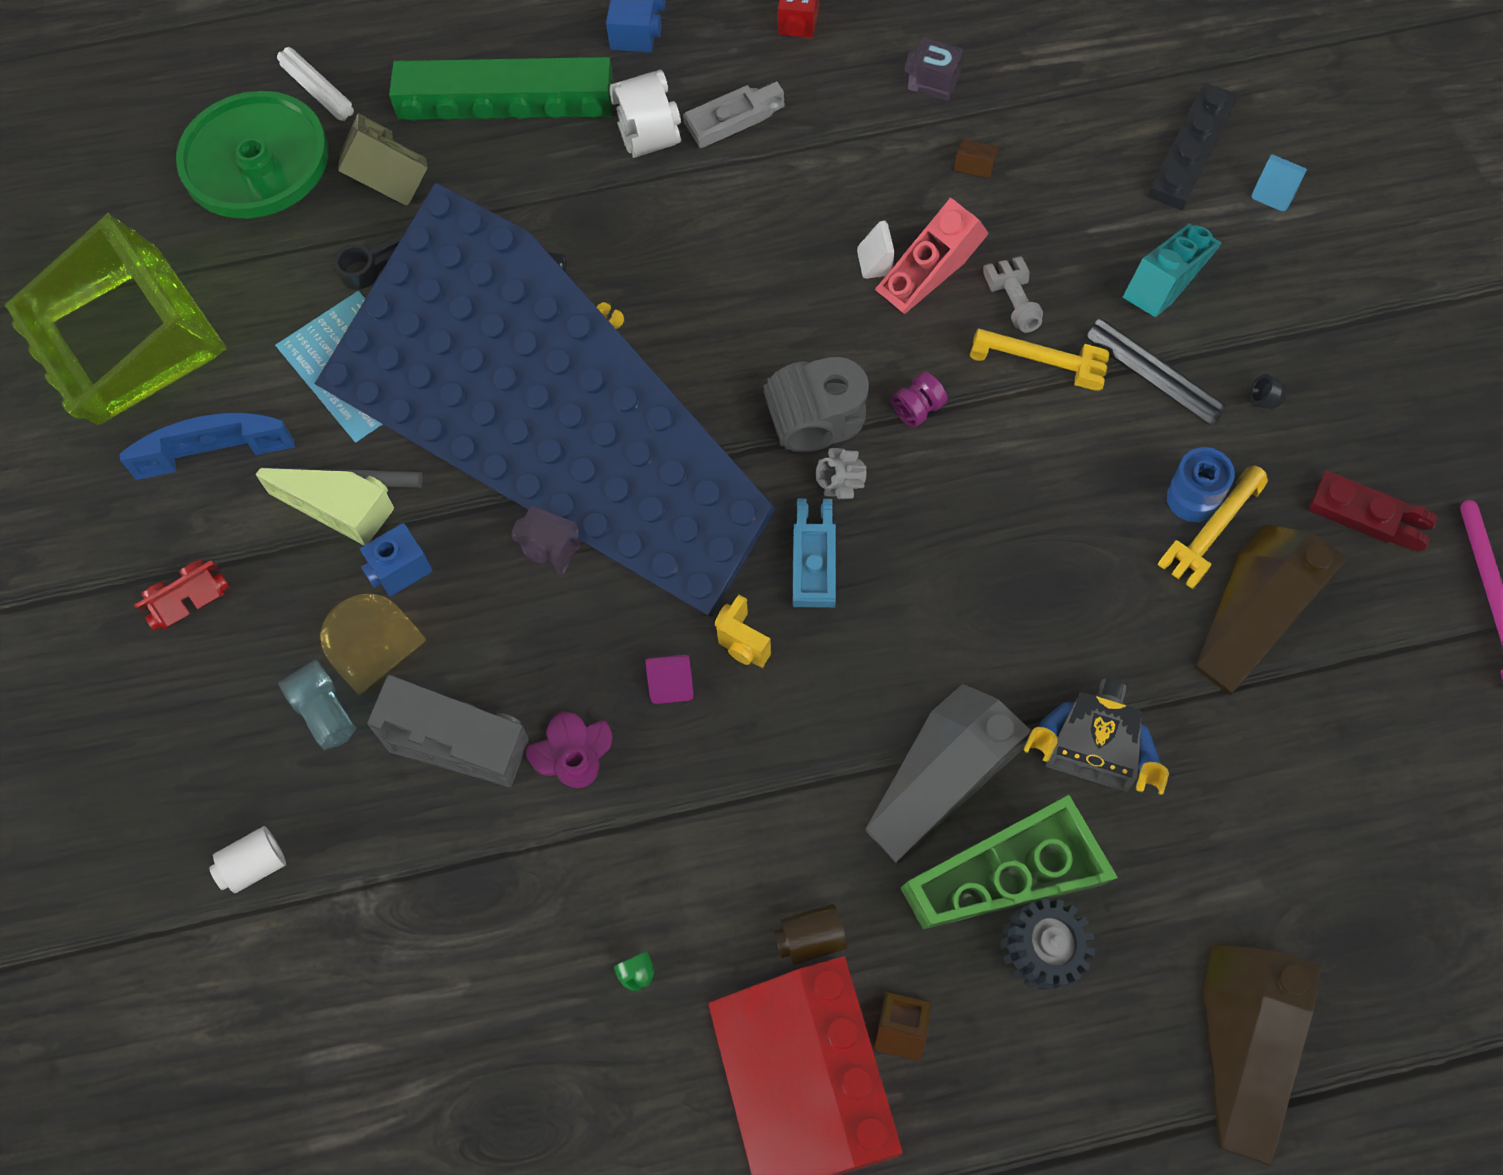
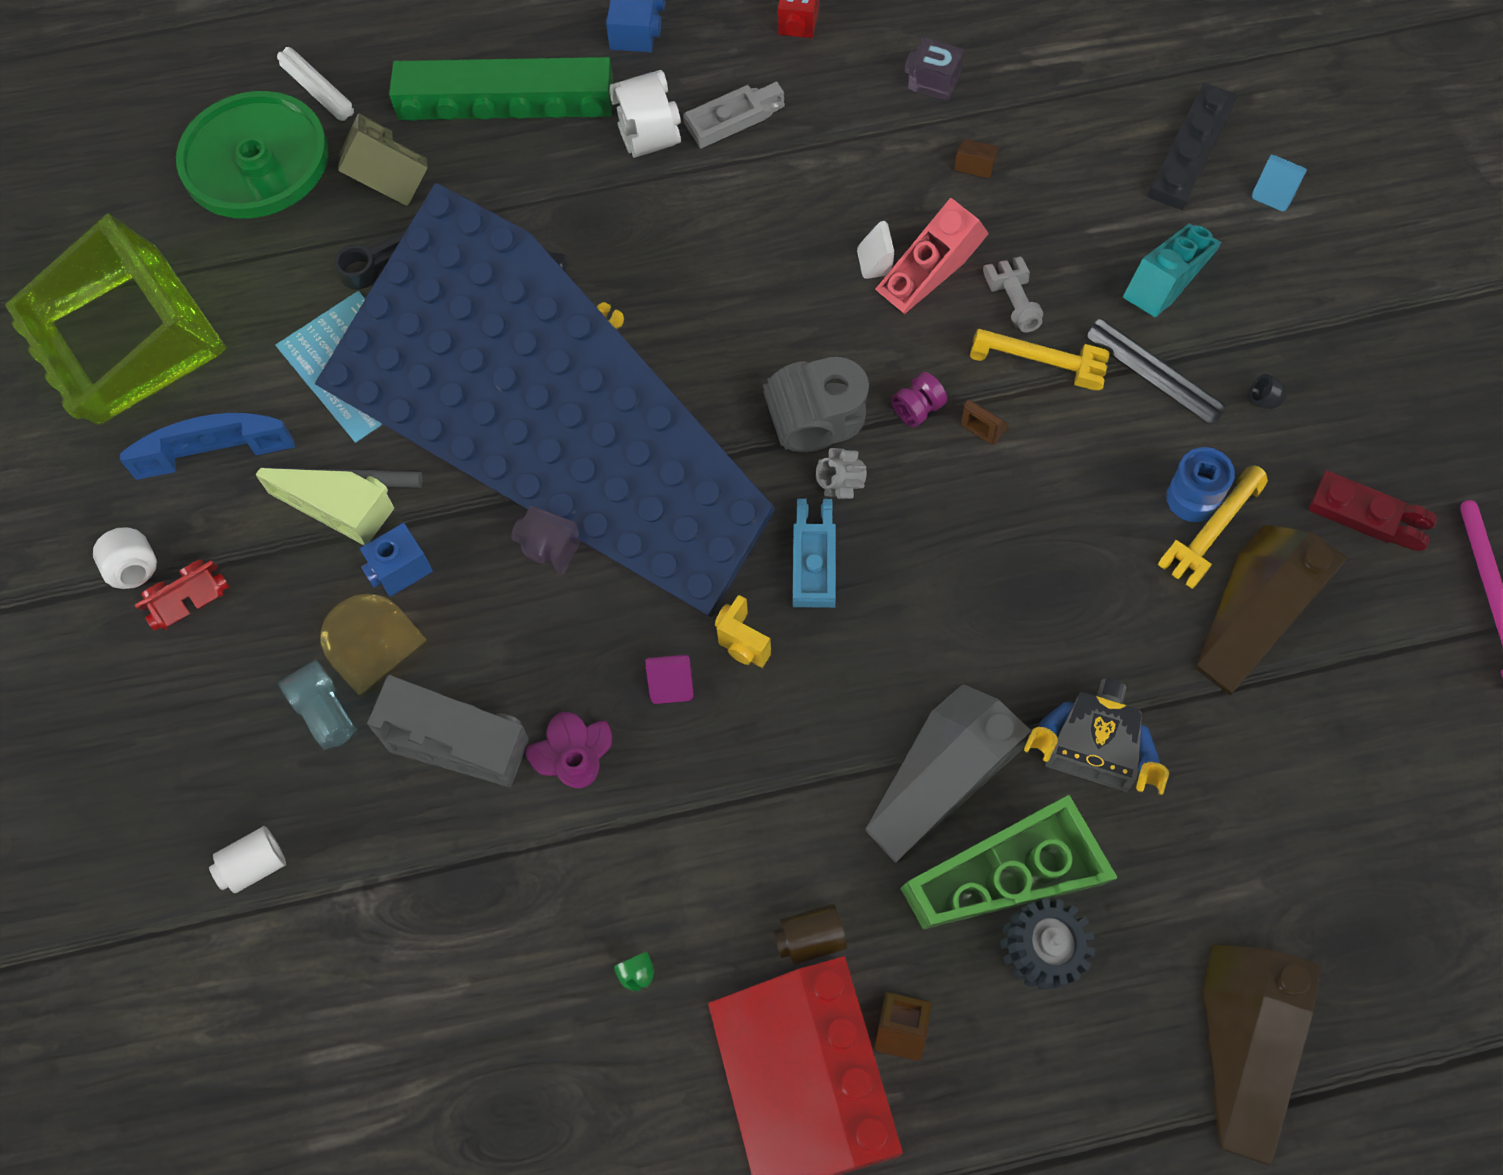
(124, 558): none -> white head
(983, 422): none -> reddish brown slope

